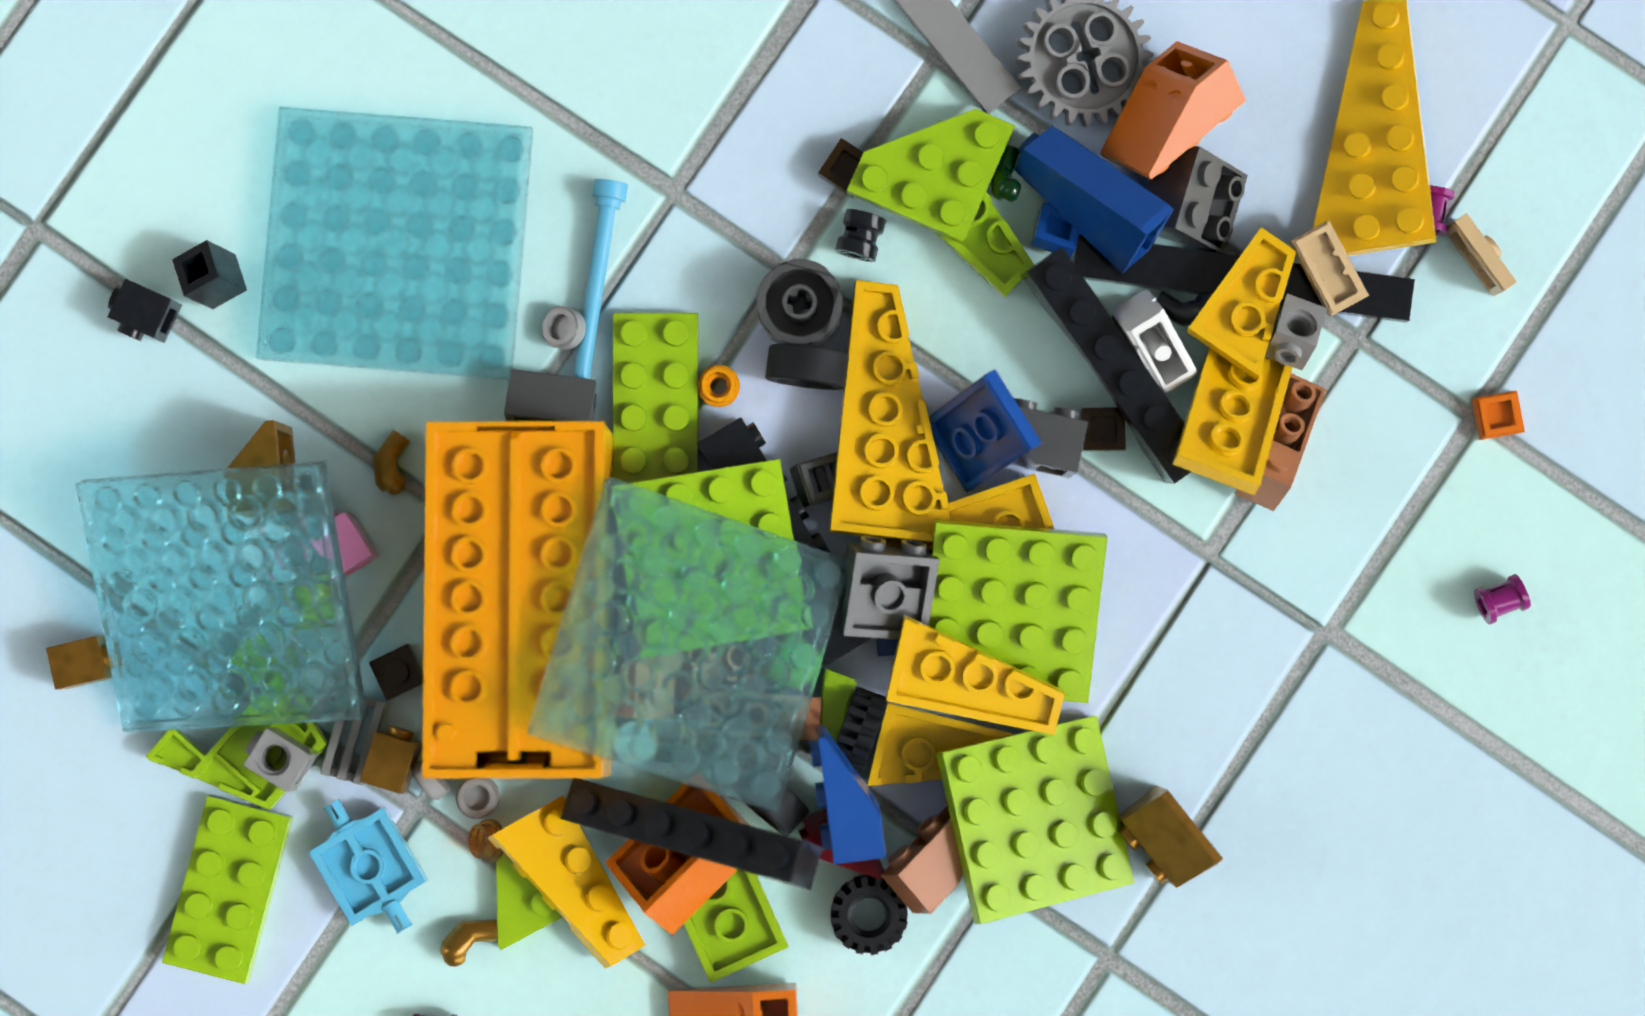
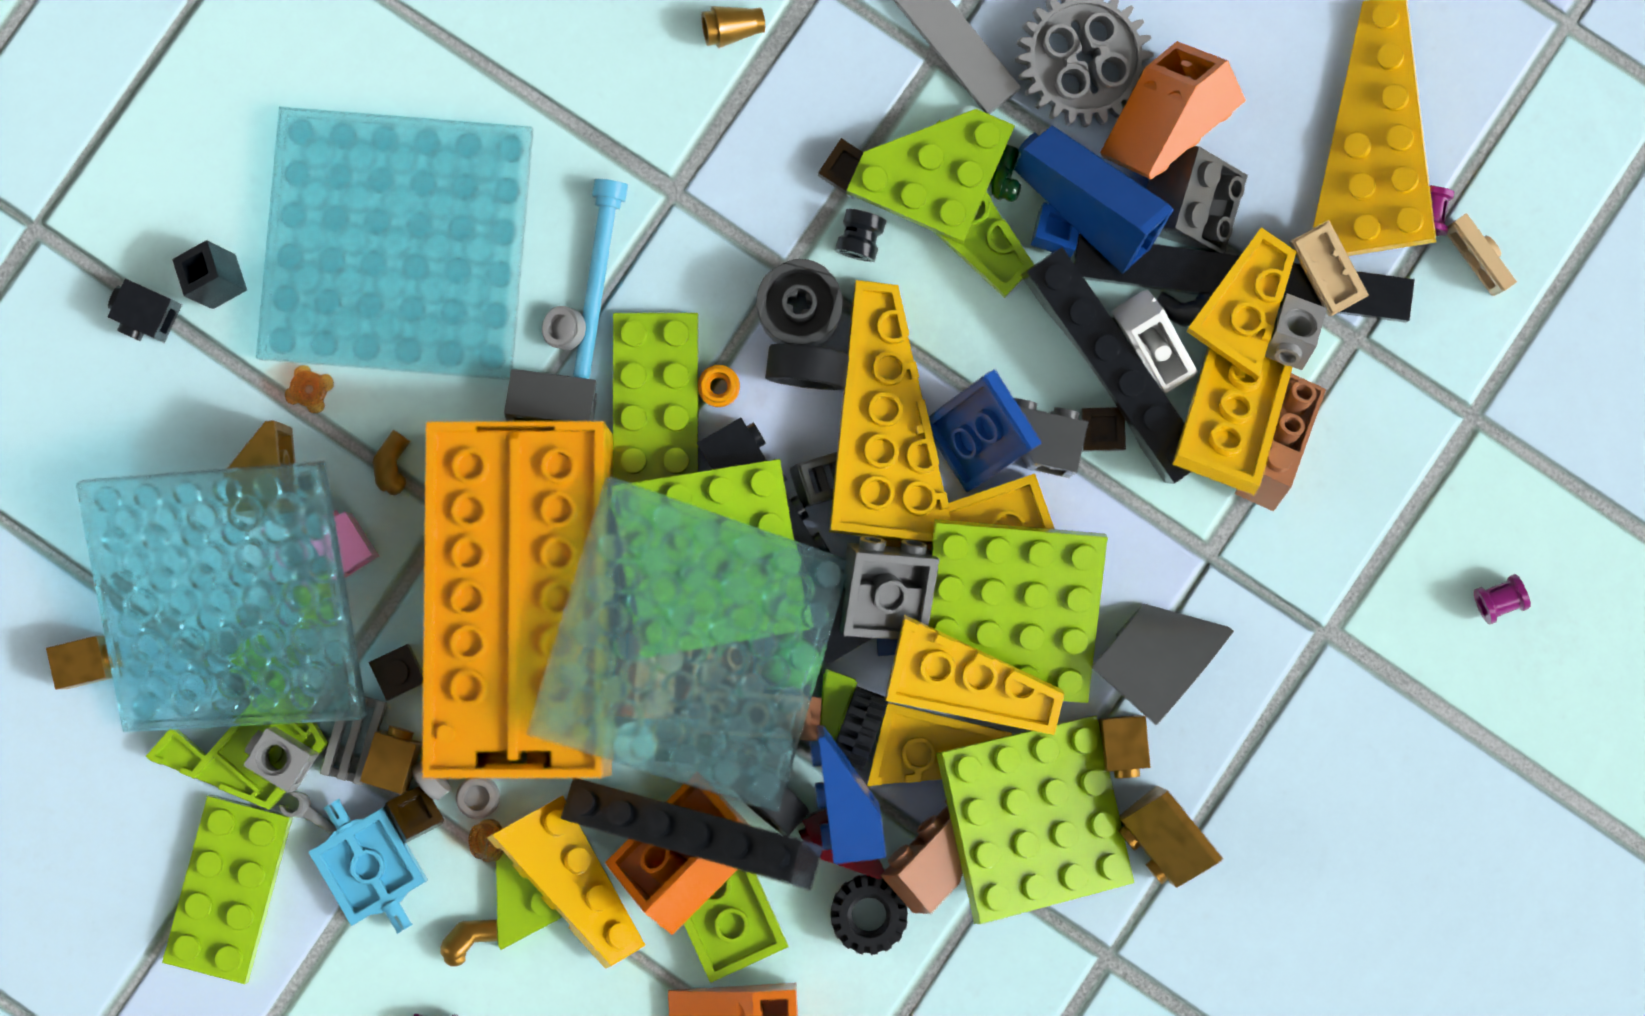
(297, 391): none -> clear orange plate
(307, 812): none -> light grey hand
(413, 814): none -> dark brown plate
(731, 24): none -> pearl gold cone
(1125, 745): none -> pearl gold brick
(1159, 657): none -> dark grey slope
(1498, 415): orange tile -> none

